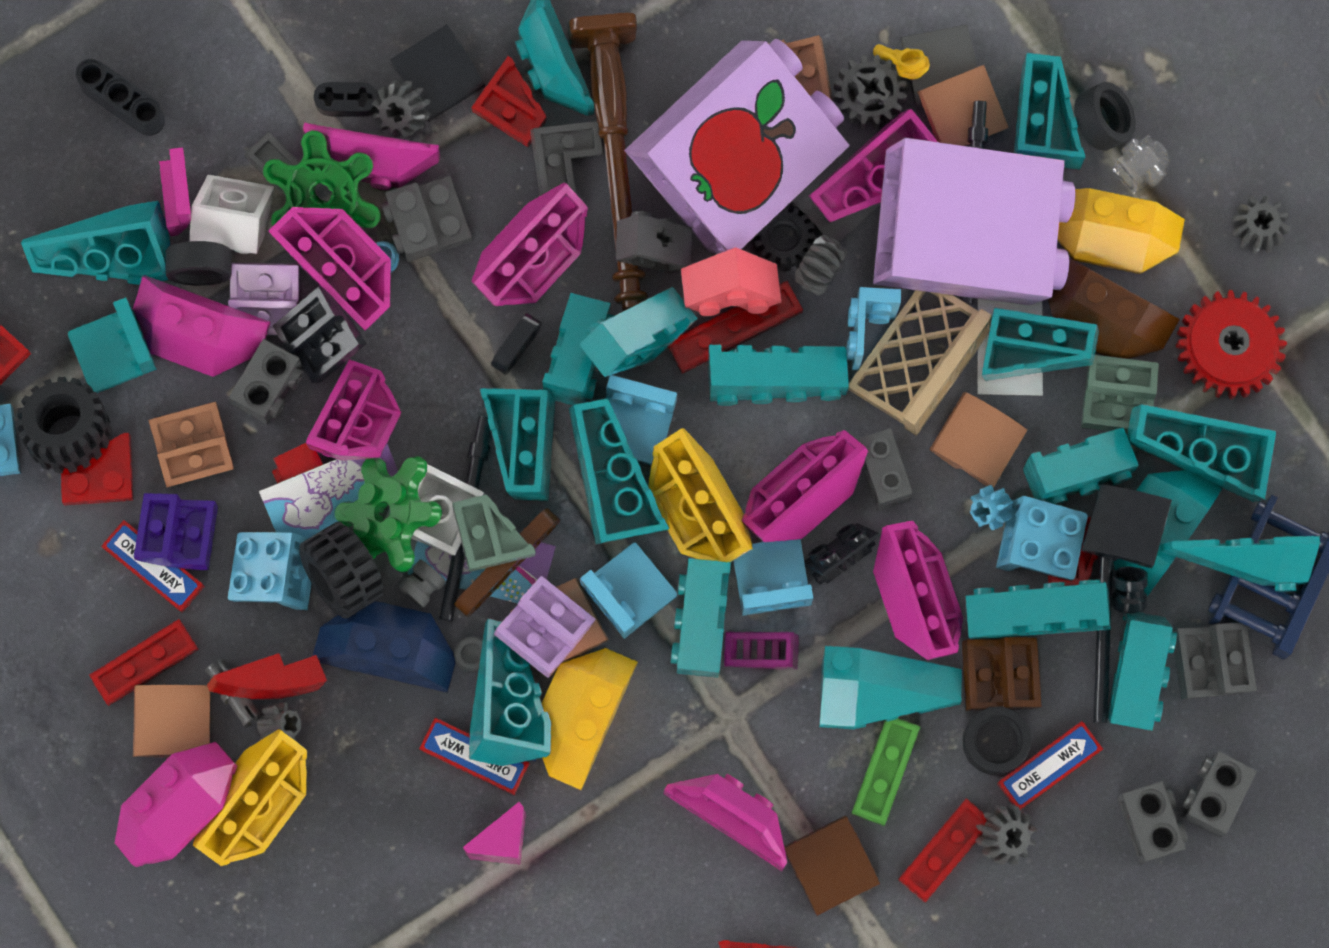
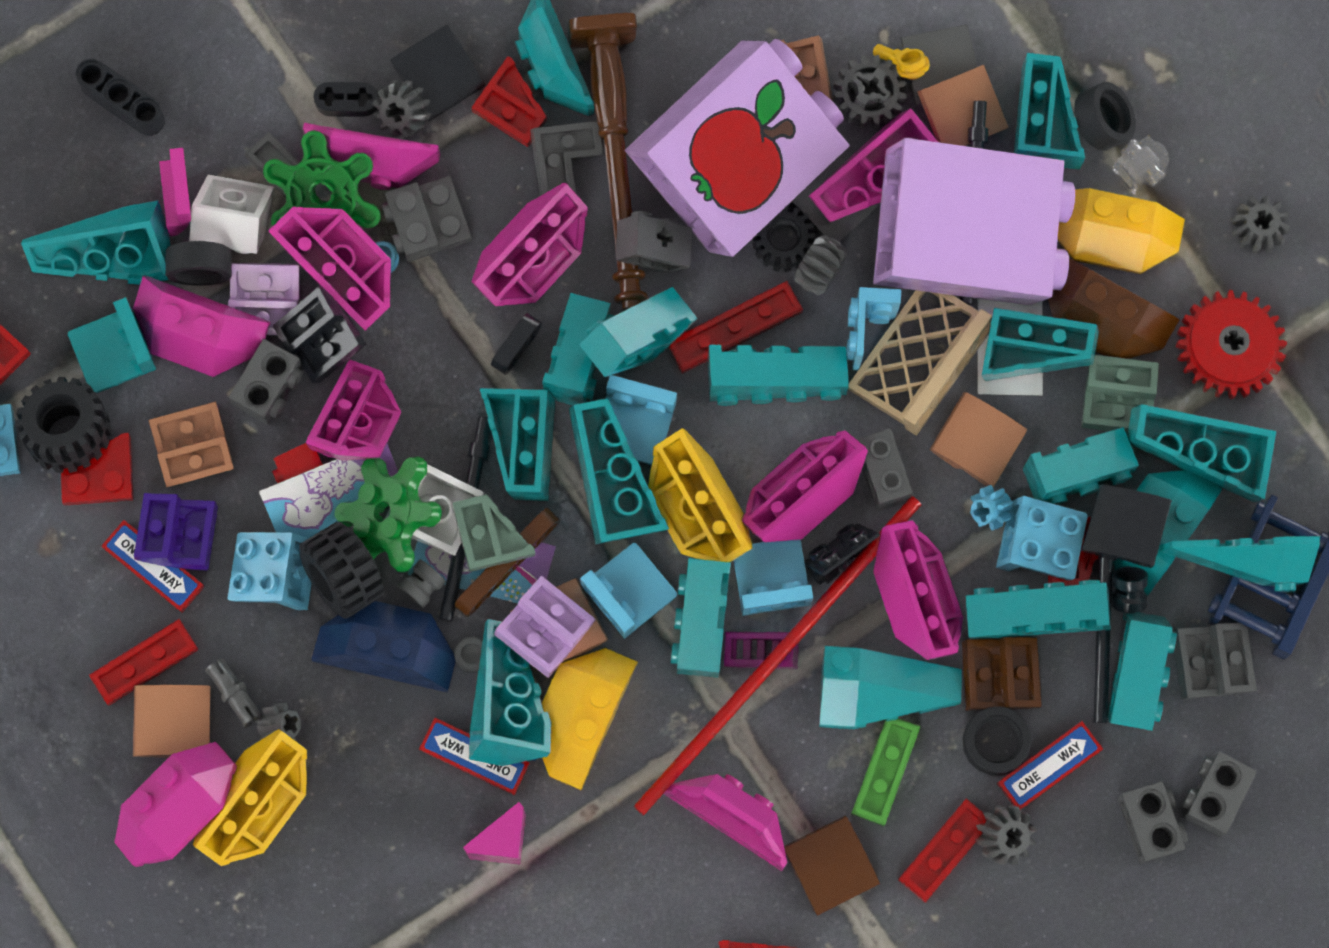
(270, 679): red slope -> none
(731, 280): coral brick -> none
(769, 664): none -> red piece

